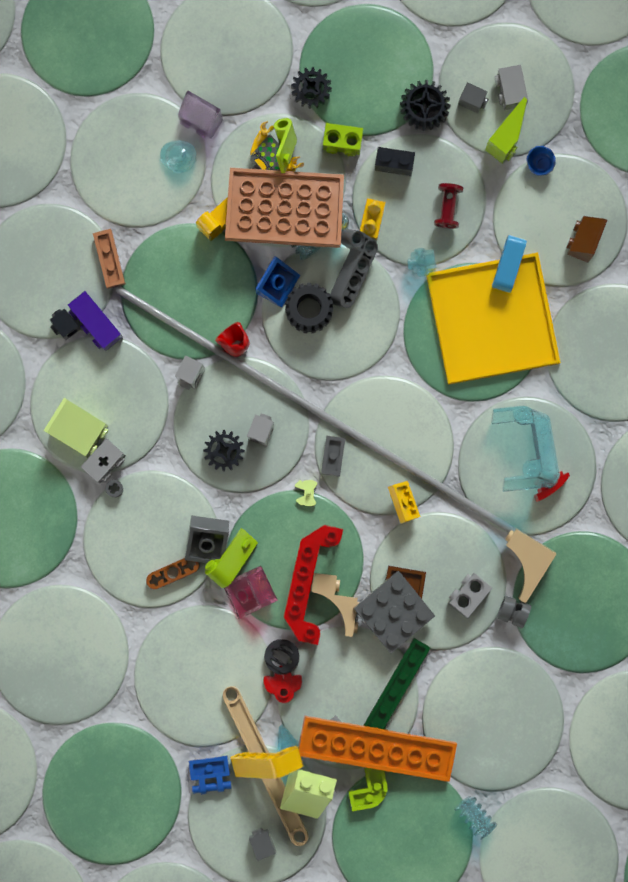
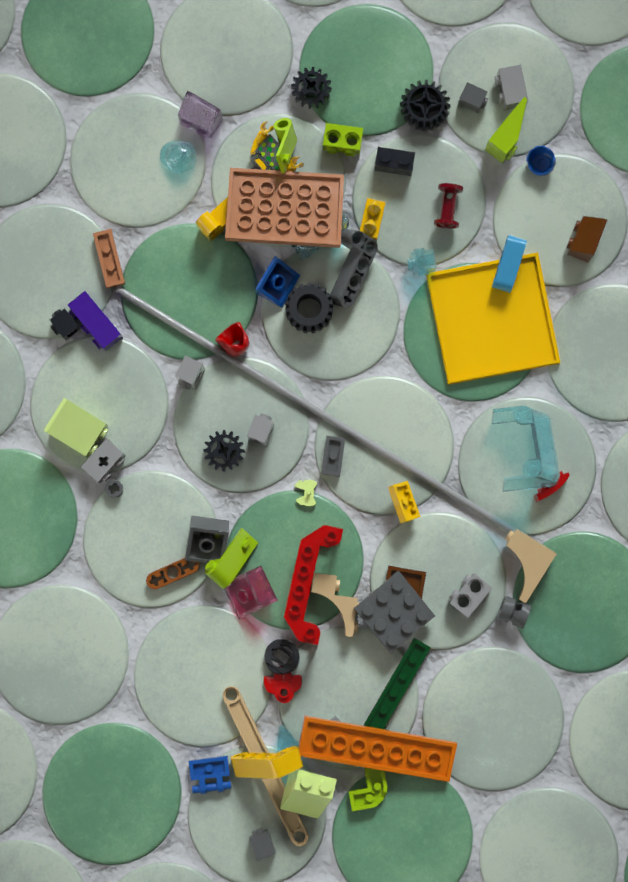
(478, 818): clear light blue piece -> none

